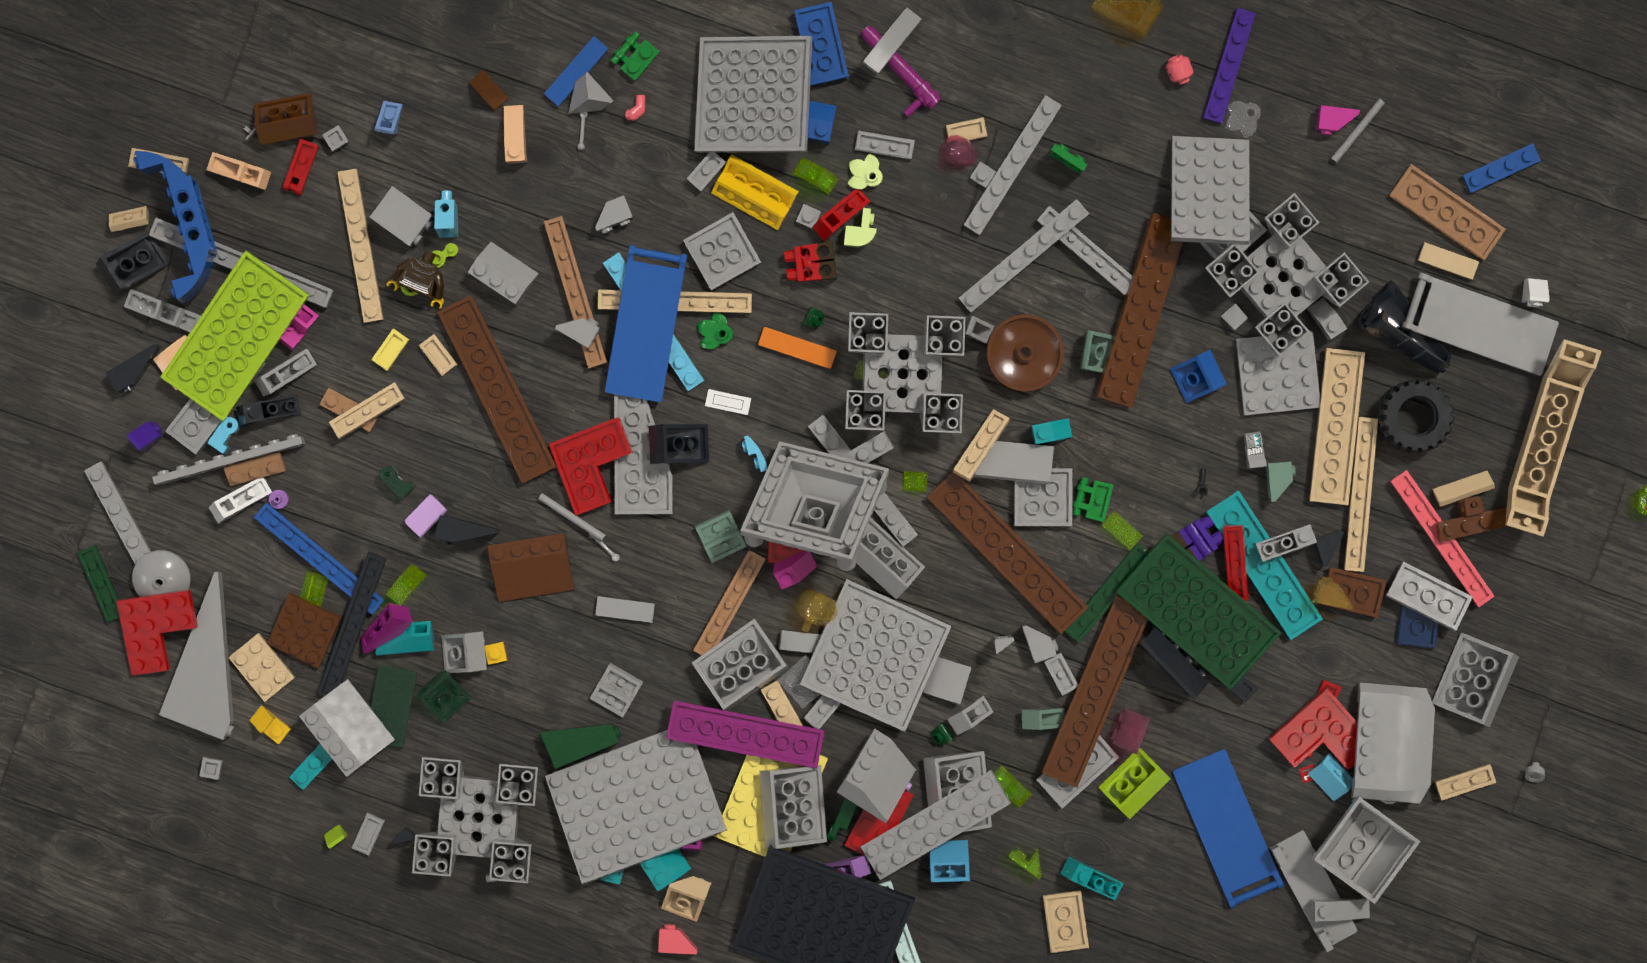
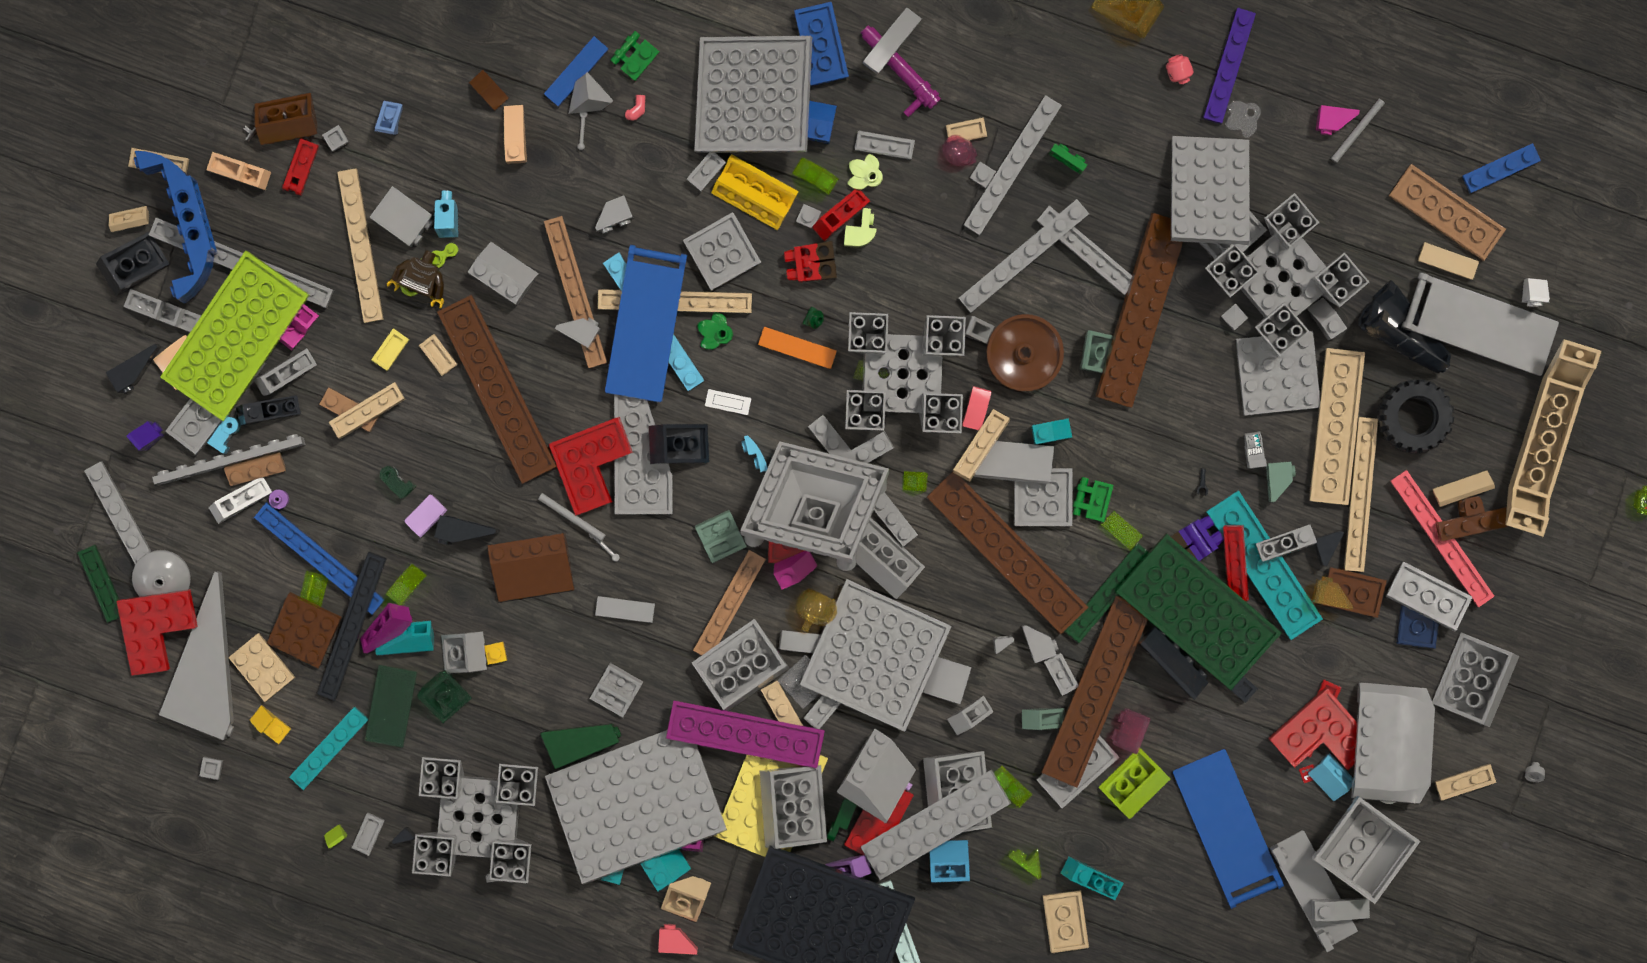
(347, 728): light grey slope -> none
(941, 735): dark green plate -> none
(976, 408): none -> coral slope
(1198, 376): blue slope -> none

